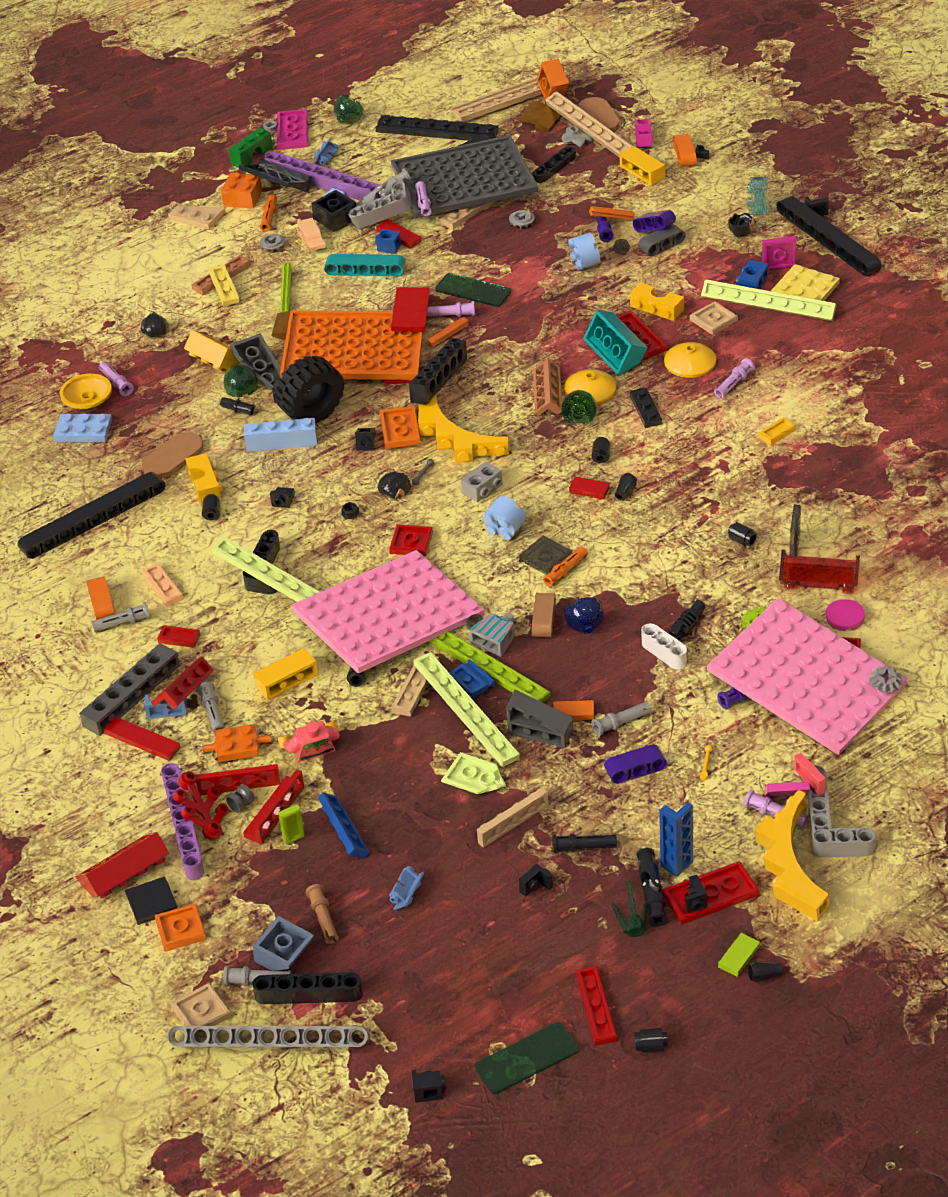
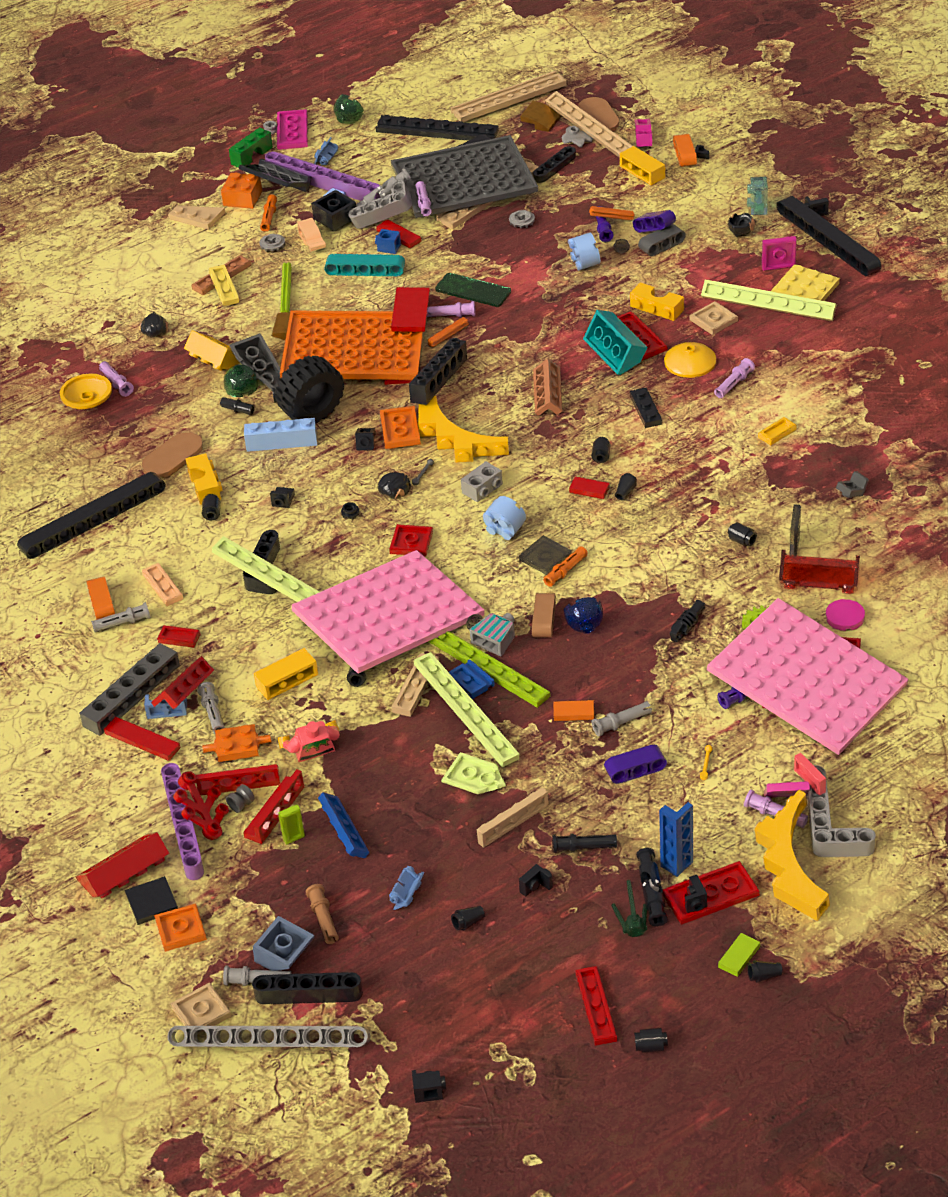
(82, 428): light blue plate -> none
(467, 917): none -> black cone
(526, 1058): clear green piece -> none
(537, 721): dark grey wedge -> none
(552, 78): orange brick -> none
(579, 407): clear green cylinder -> none
(594, 381): yellow dish -> none
(664, 646): white beam -> none
(753, 275): blue brick -> none
(854, 487): none -> dark grey bracket
(877, 679): light grey gear -> none

